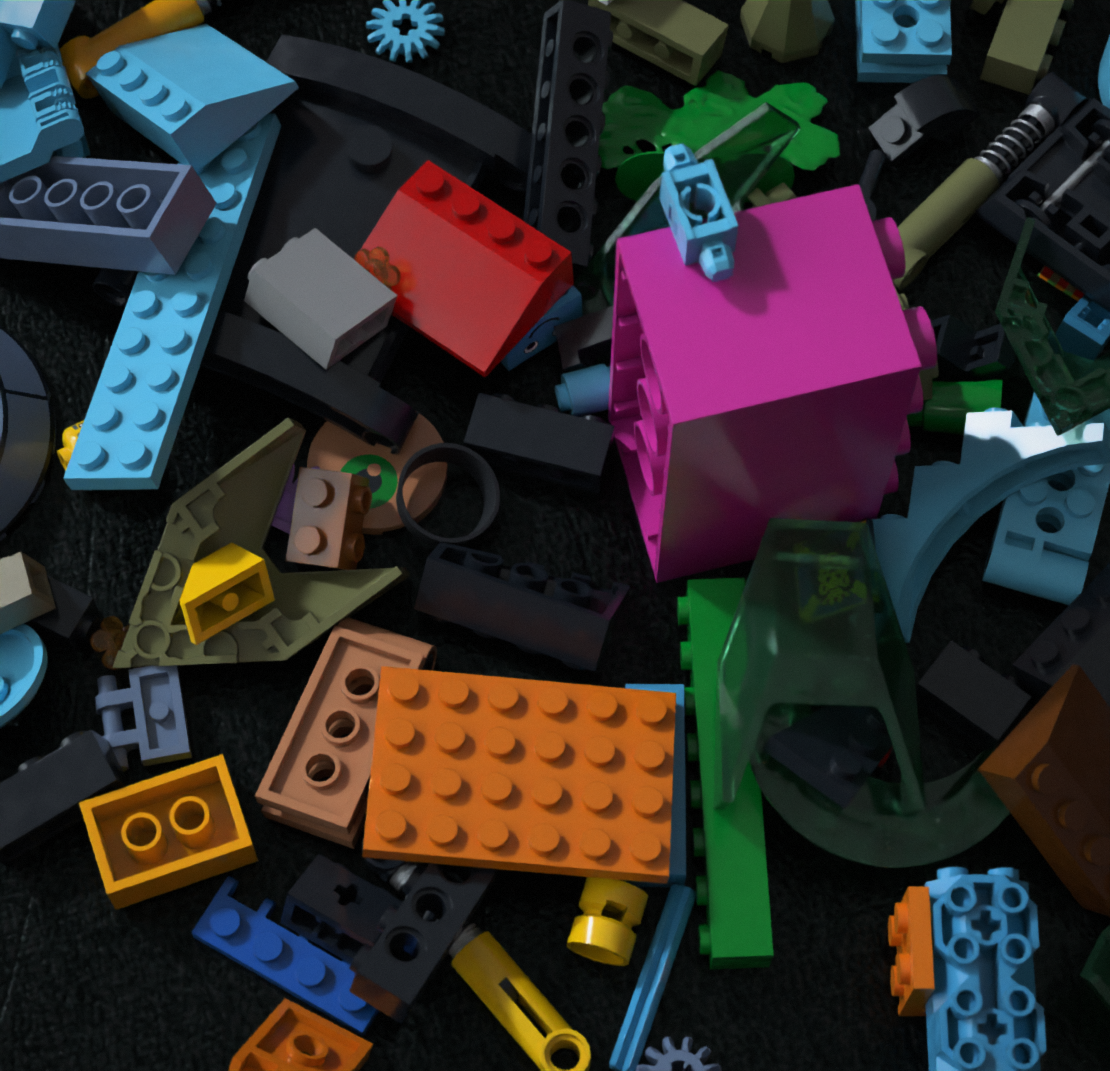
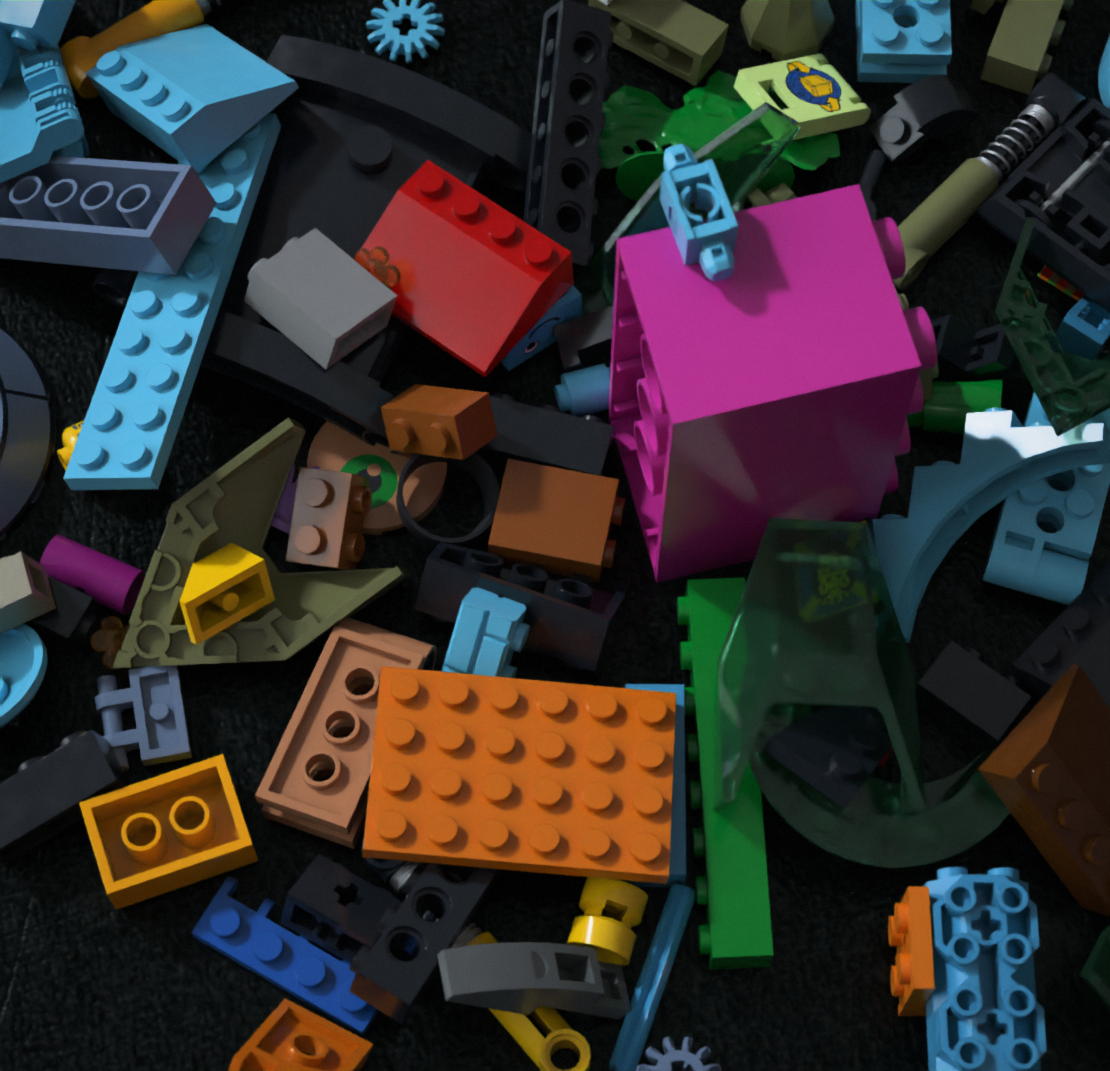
(92, 572): none -> magenta pin
(439, 421): none -> dark orange brick
(486, 635): none -> medium azure brick
(531, 975): none -> dark grey slope
(556, 519): none -> dark orange brick
(810, 89): none -> yellowish green container

